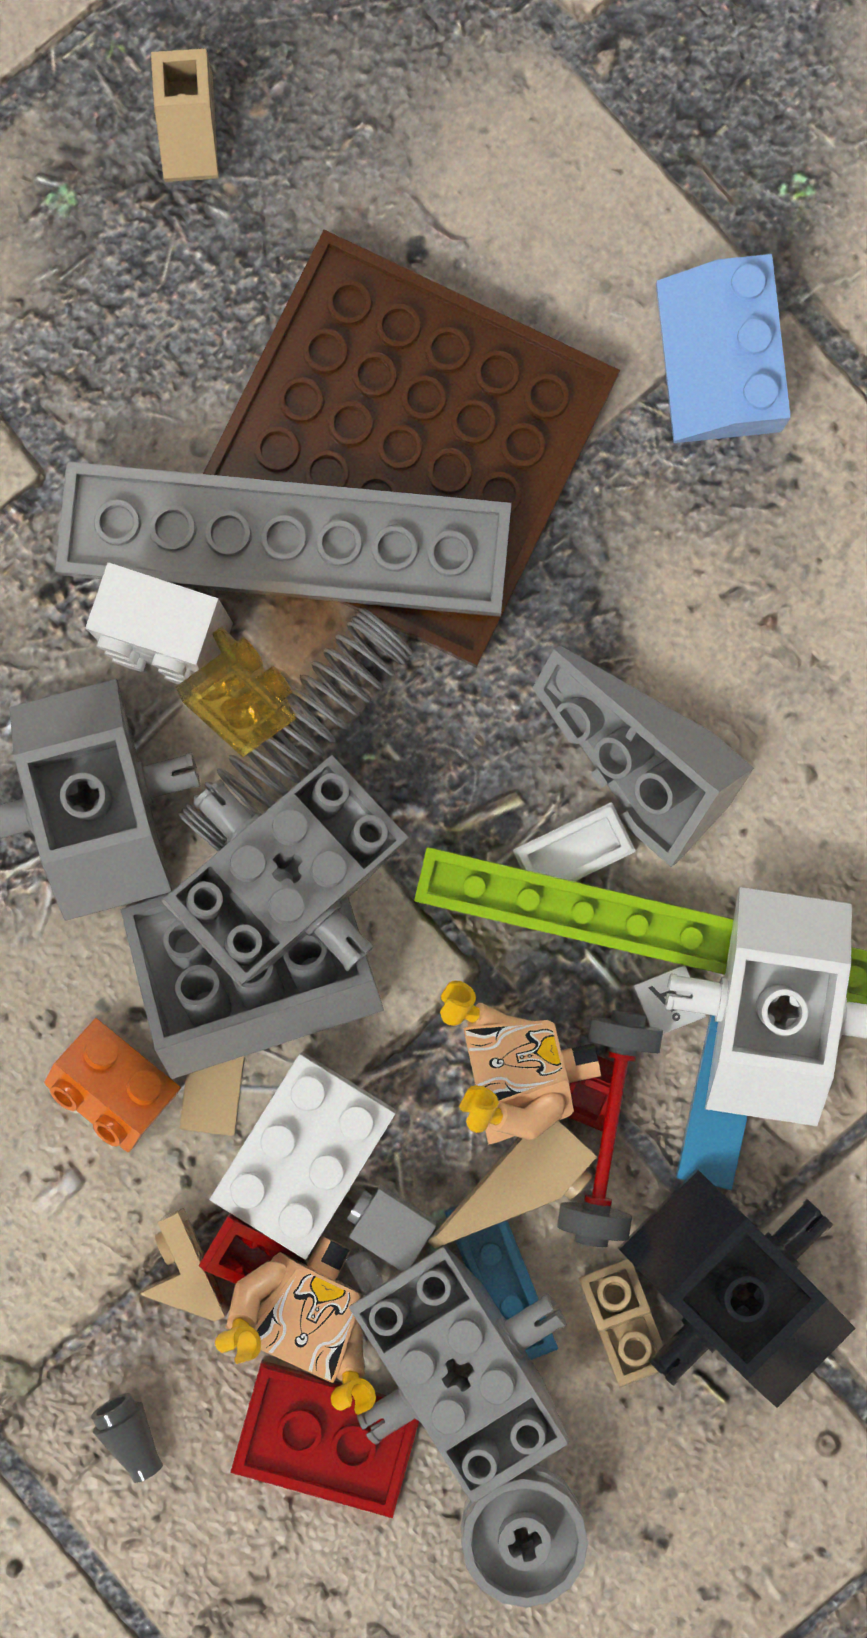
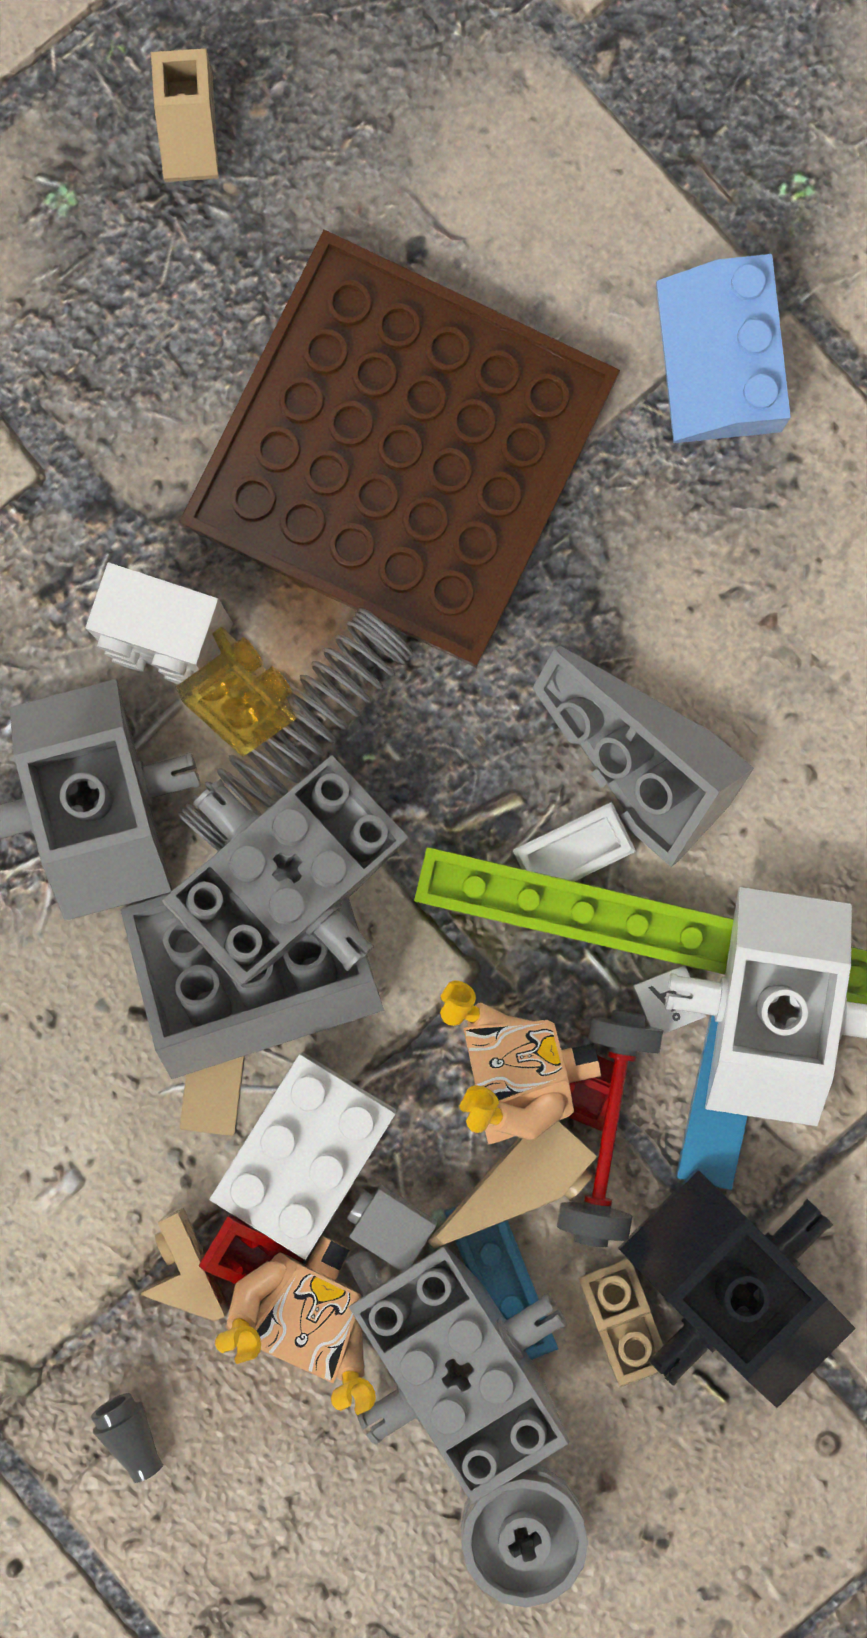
(110, 1085): orange bracket -> none
(285, 538): light grey plate -> none
(310, 1447): red tile -> none

